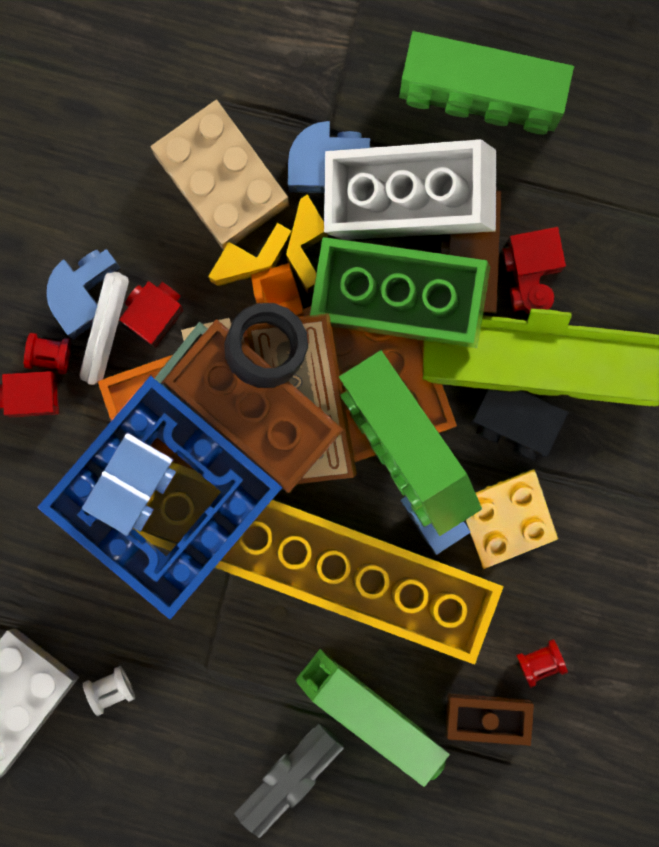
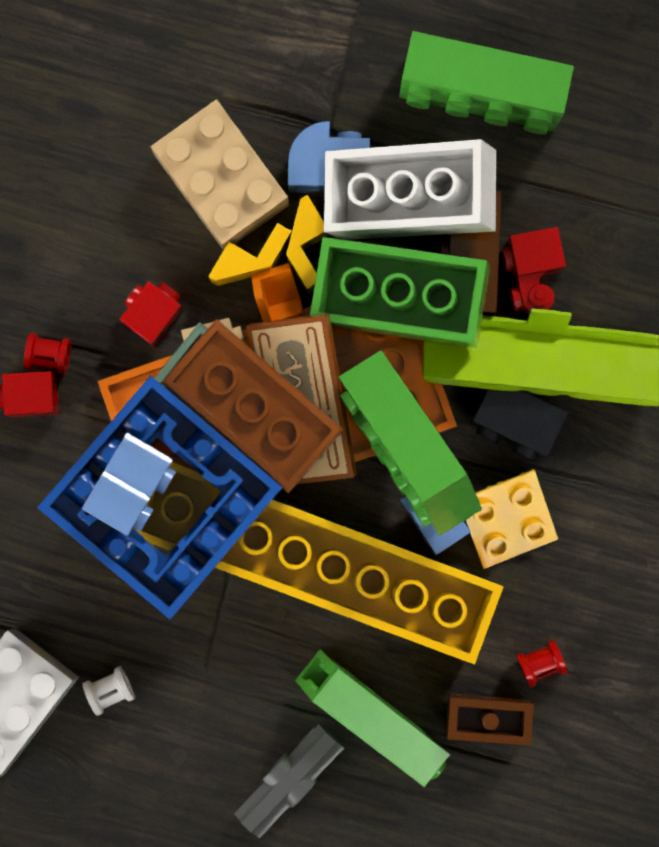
(69, 292): medium blue brick -> none
(104, 327): white axle -> none
(275, 316): black tyre -> none

